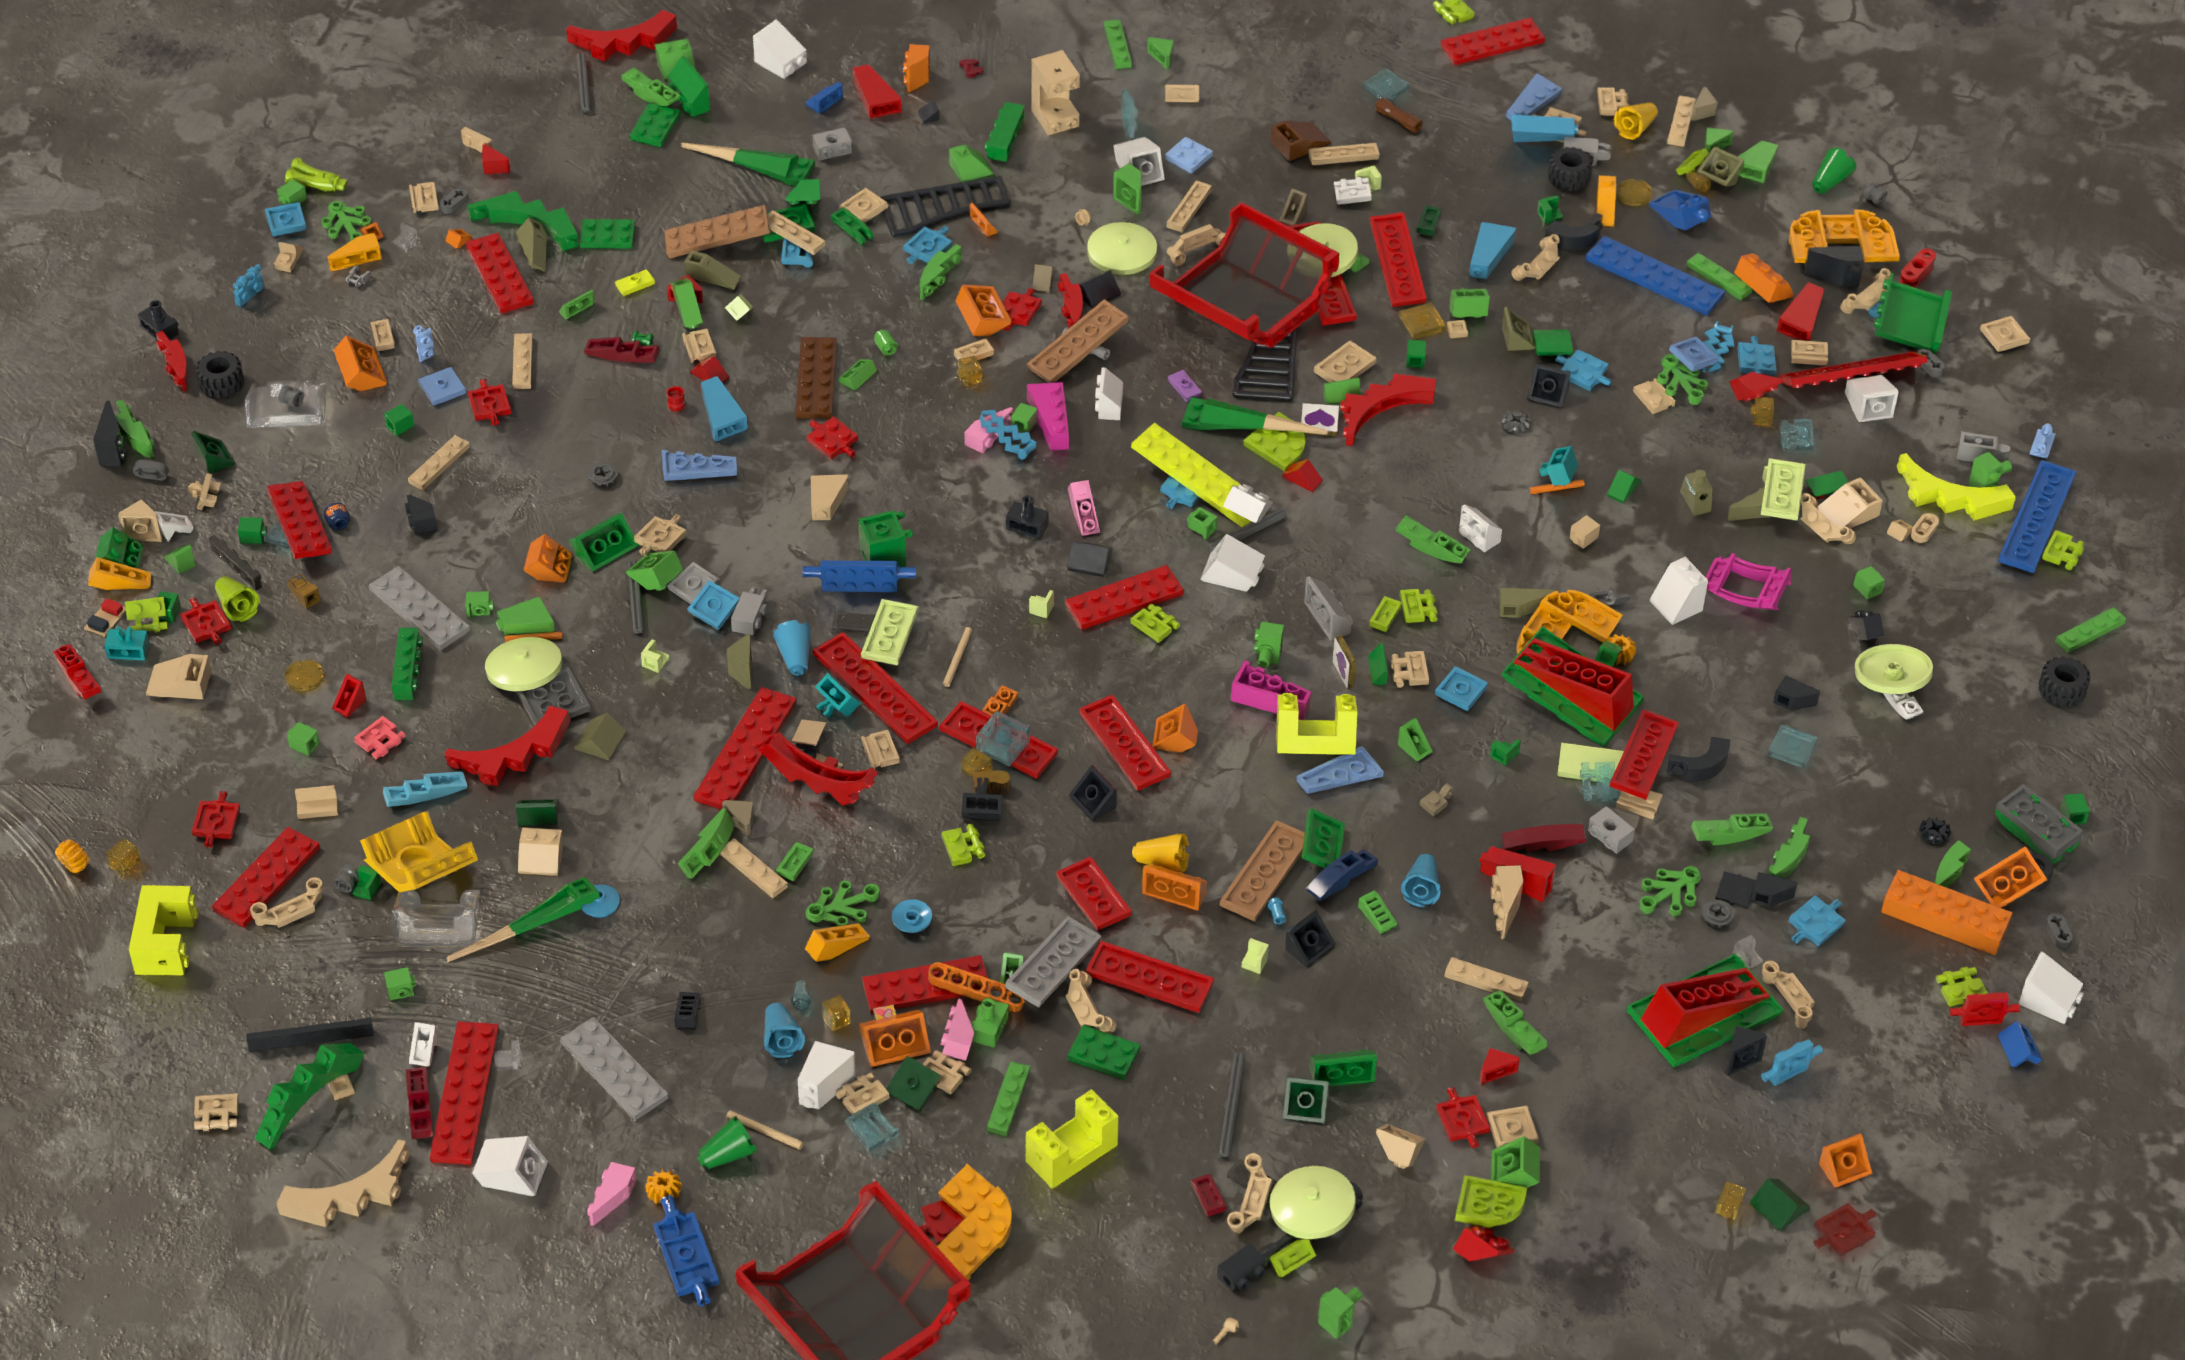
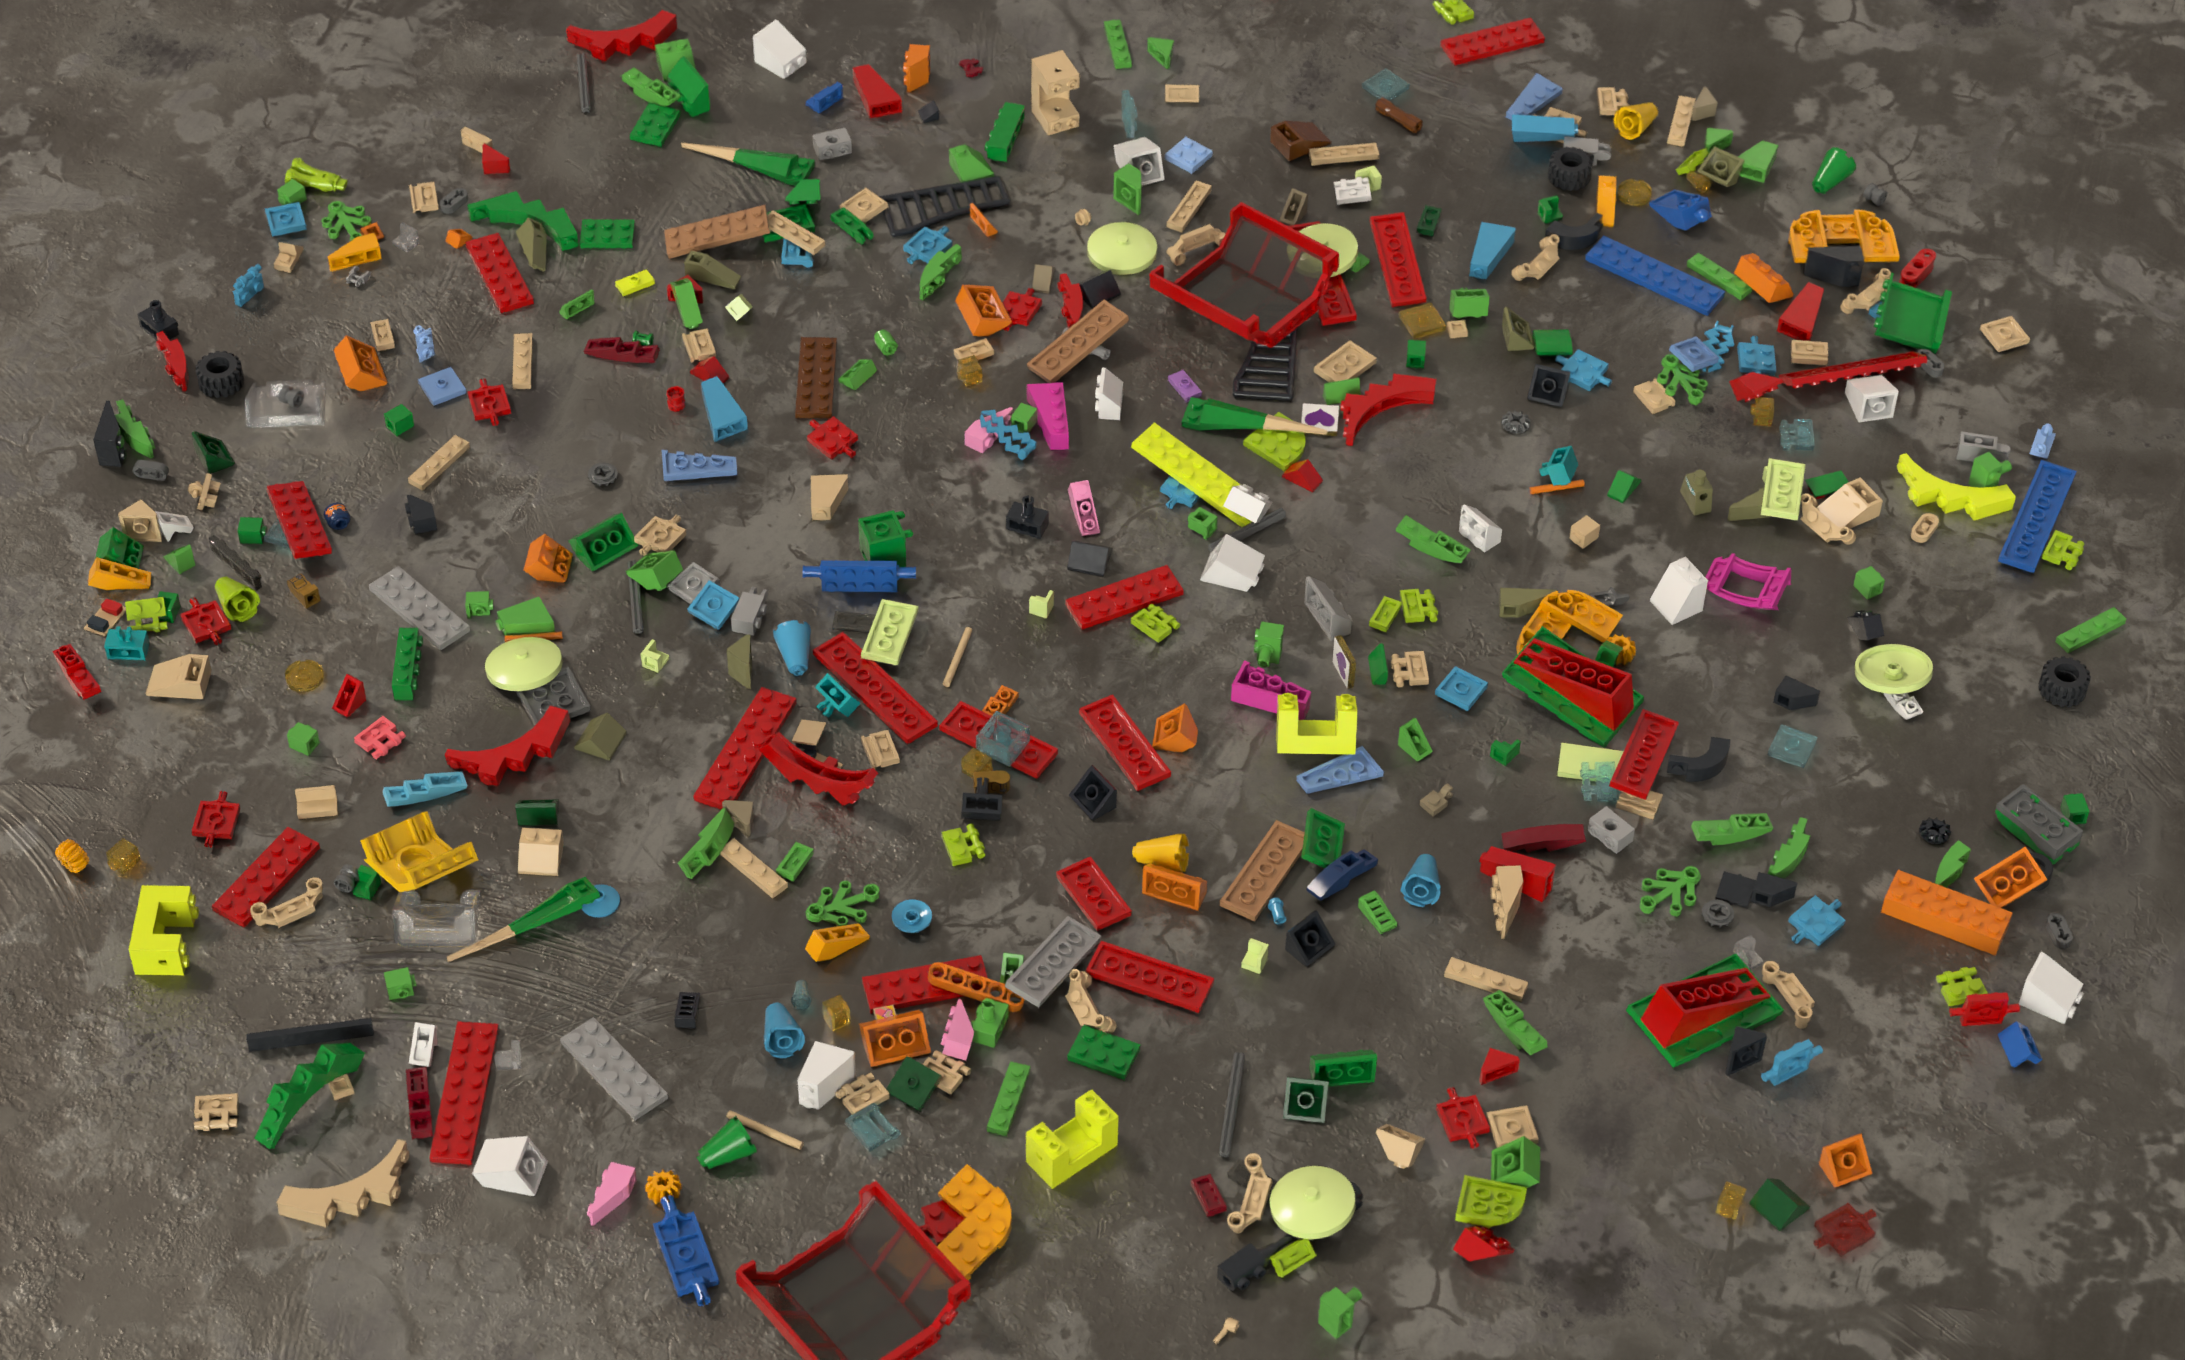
(1899, 530): tan slope -> none

